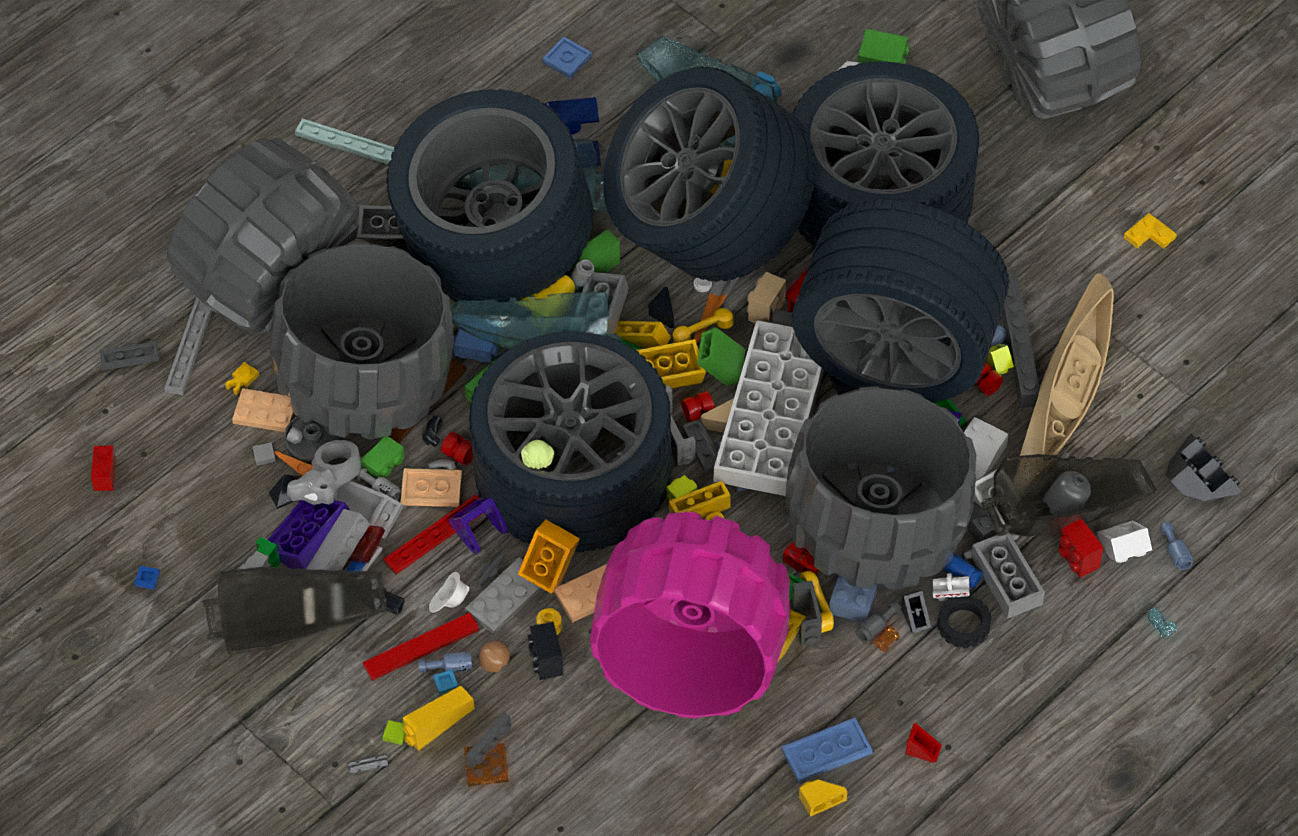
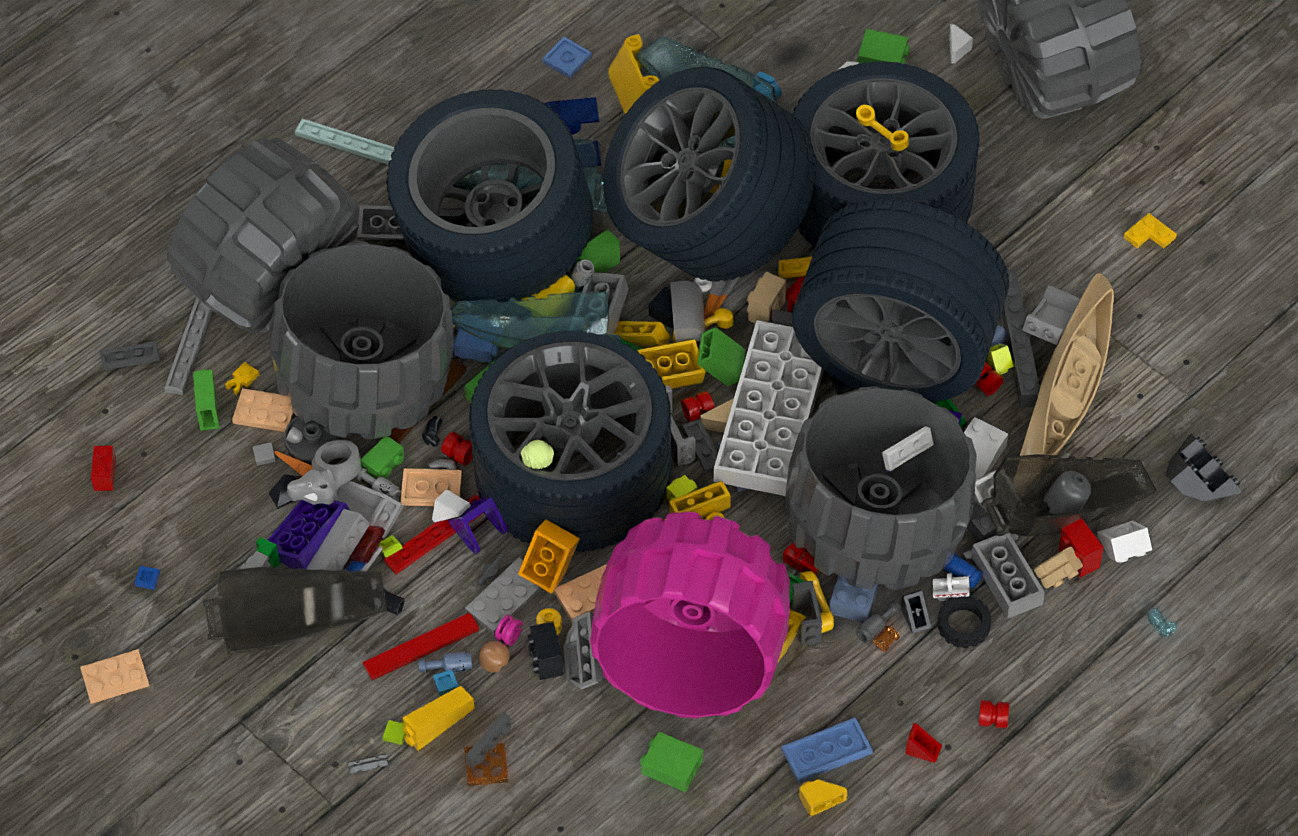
(114, 676): none -> light nougat plate
(206, 399): none -> bright green brick
(390, 546): none -> lime tile
(449, 506): none -> white slope
(450, 594): white piece -> none
(508, 630): none -> dark pink wheel
(580, 665): none -> light grey wedge
(626, 73): none -> yellow windscreen
(671, 761): none -> bright green brick
(687, 311): none -> light grey brick
(793, 267): none -> yellow plate
(866, 116): none -> yellow piece
(907, 448): none -> white tile
(959, 43): none -> white slope
(993, 714): none -> red wheel
(1051, 315): none -> light grey panel
(1058, 567): none -> tan brick
(1177, 548): sand blue piece -> none

